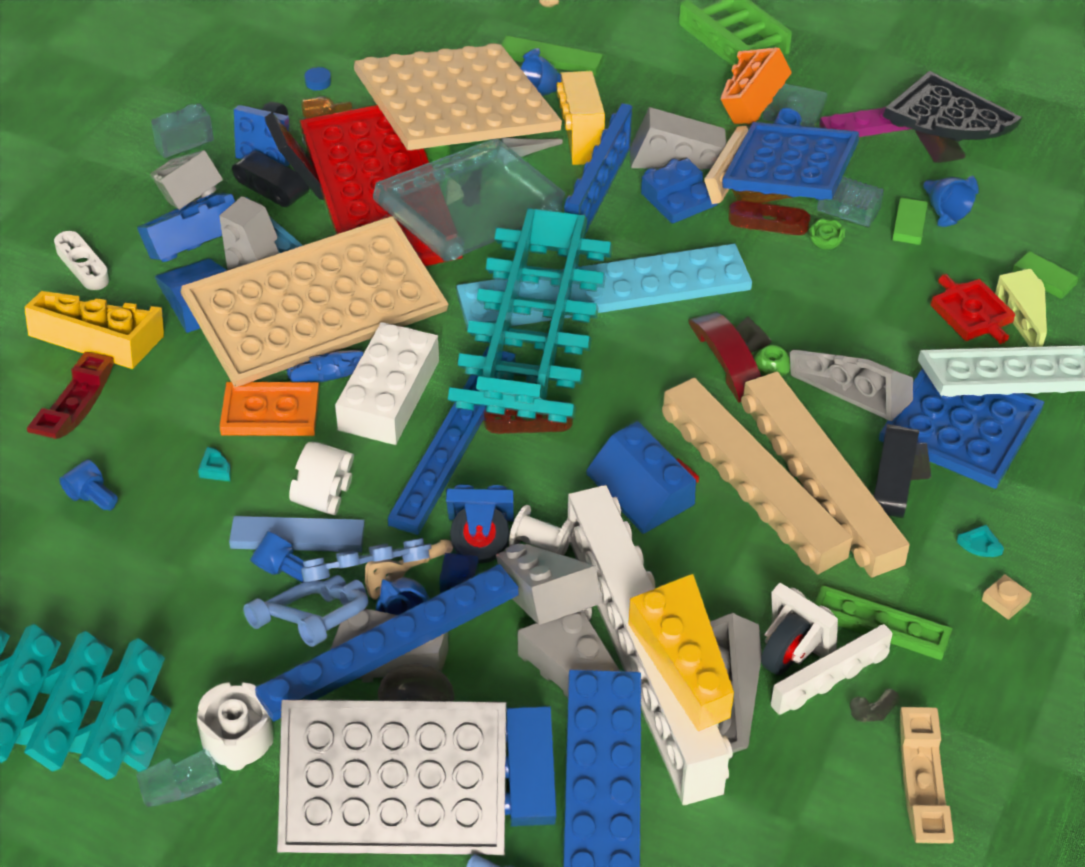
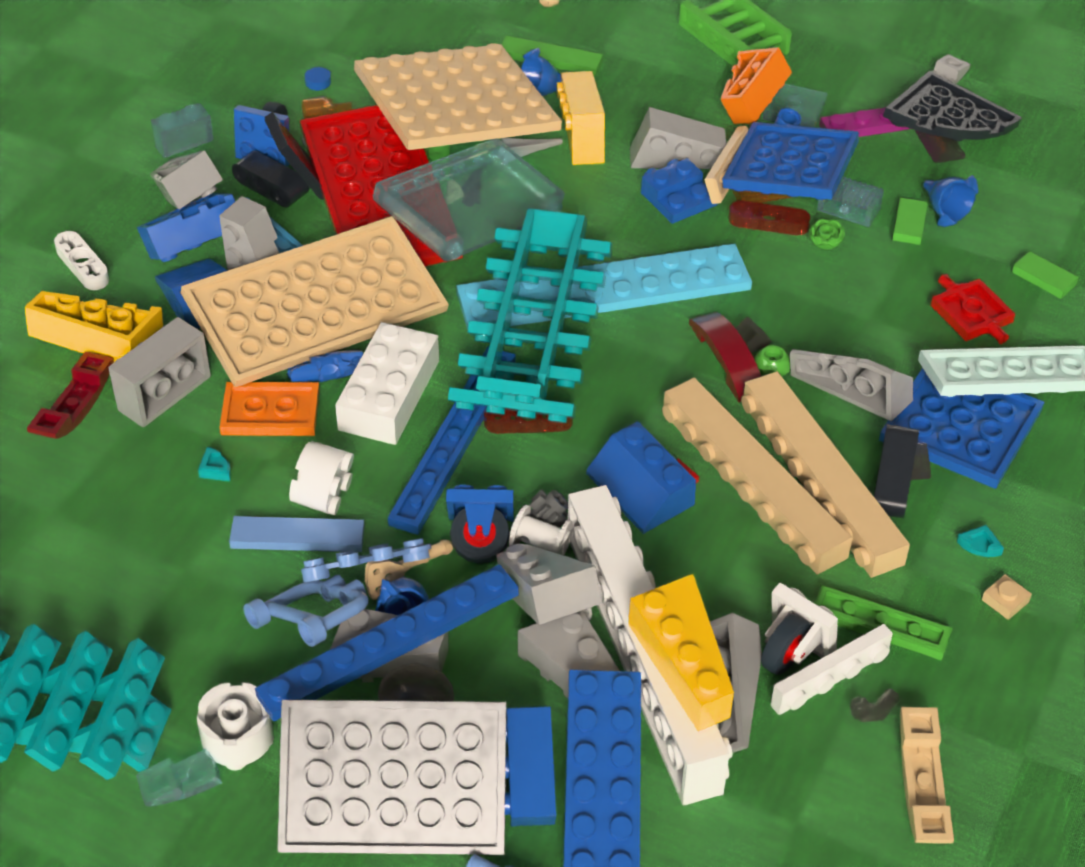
(86, 483): blue axle -> none
(160, 371): none -> light grey brick
(277, 555): blue axle -> none
(457, 569): clear blue brick -> none
(549, 507): none -> dark grey gear
(603, 167): blue plate -> none
(951, 68): none -> light grey slope
(1026, 298): yellowish green slope -> none

